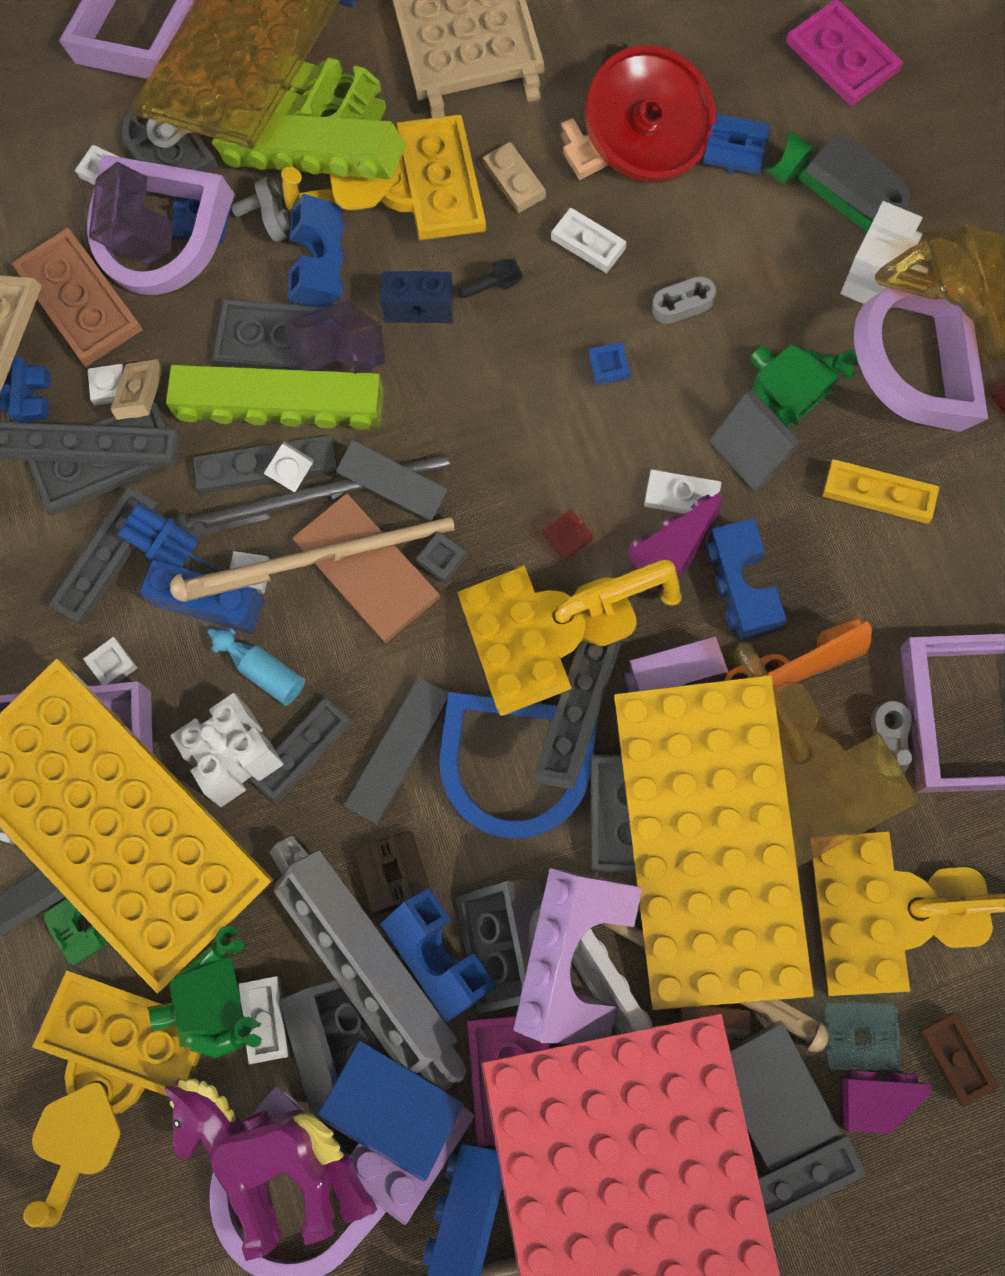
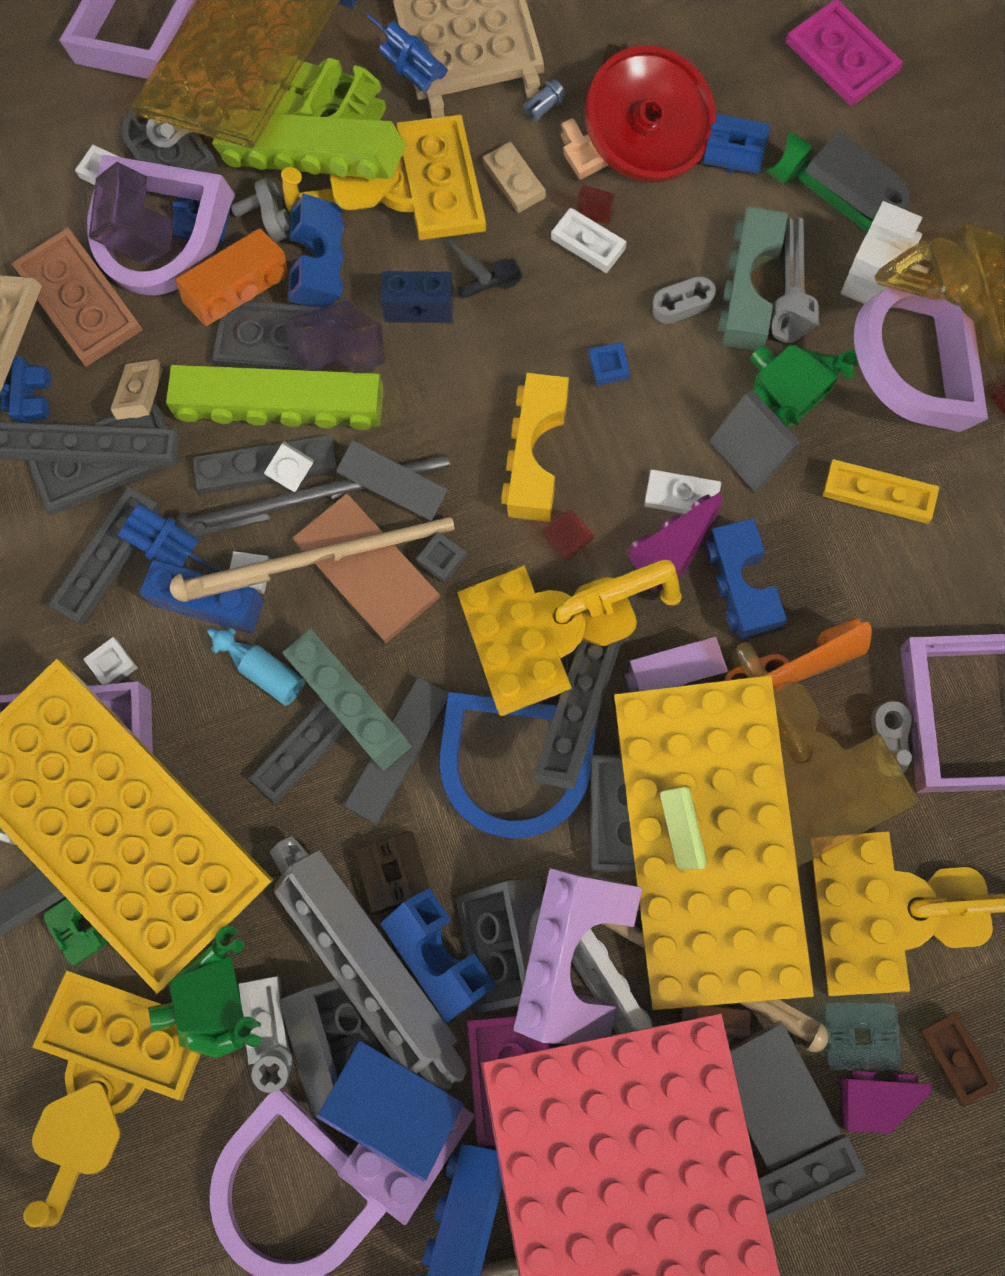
(104, 383): white plate -> none
(226, 750): white brick -> none
(232, 277): none -> orange brick
(261, 1149): magenta animal -> none
(274, 1081): none -> light grey bush
(347, 699): none -> sand green arch
(410, 56): none -> blue piece
(470, 262): none -> dark grey piece
(542, 408): none -> yellow arch
(544, 100): none -> sand blue pin
(596, 204): none -> clear red plate
(683, 828): none -> yellowish green slope
(749, 314): none -> sand green arch
(795, 309): none -> light grey piece

